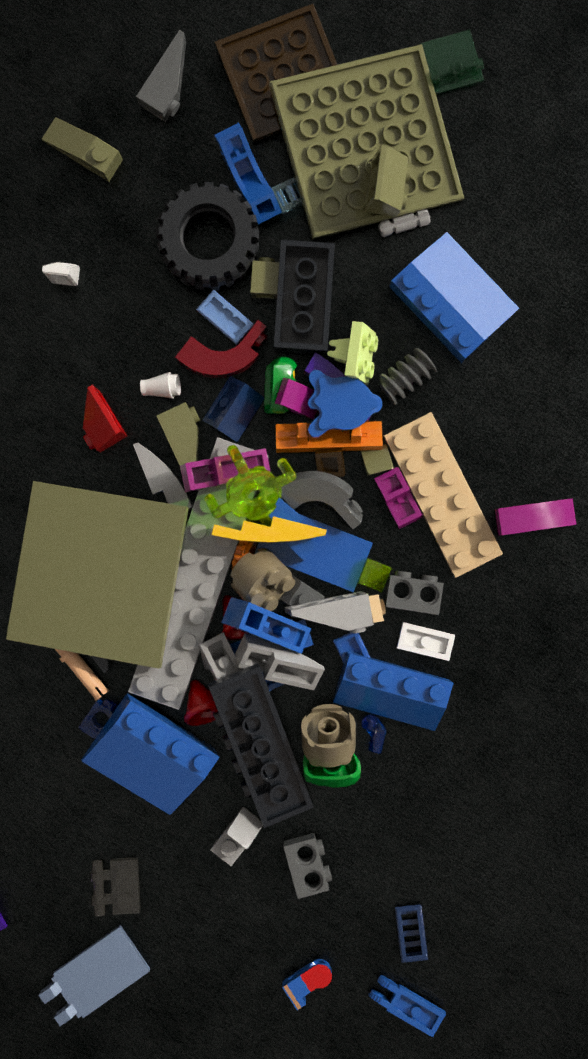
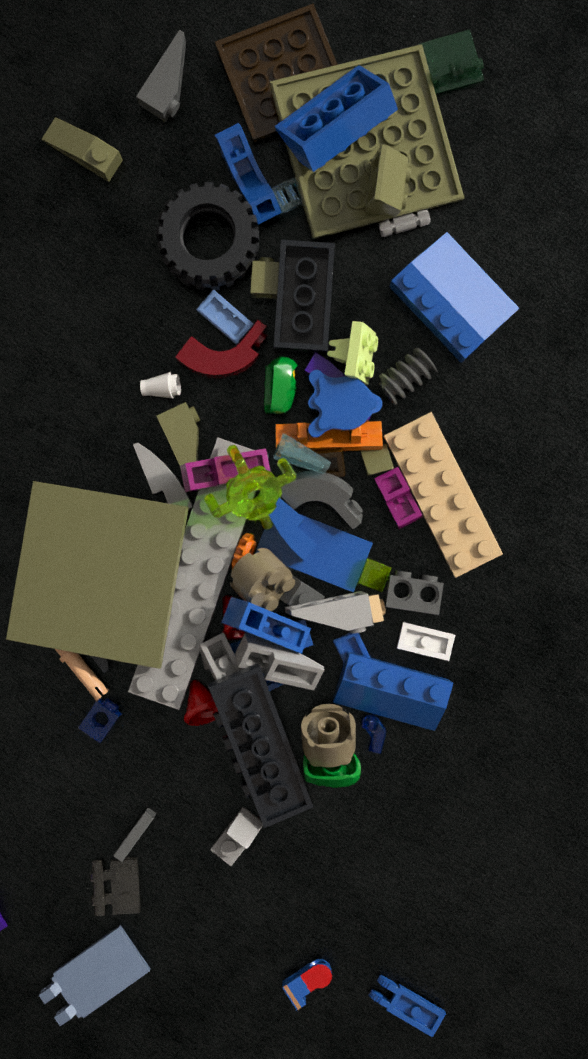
(62, 273): white slope -> none
(100, 422): red slope -> none
(134, 834): none -> dark grey tile
(150, 755): blue slope -> none
(233, 408): dark blue panel -> none
(280, 531): yellow slope -> none
(295, 397): magenta slope -> none
(300, 455): none -> clear light blue slope
(302, 866): dark grey brick -> none
(337, 117): none -> blue slope
(413, 956): dark blue slope -> none
(535, 516): magenta slope -> none

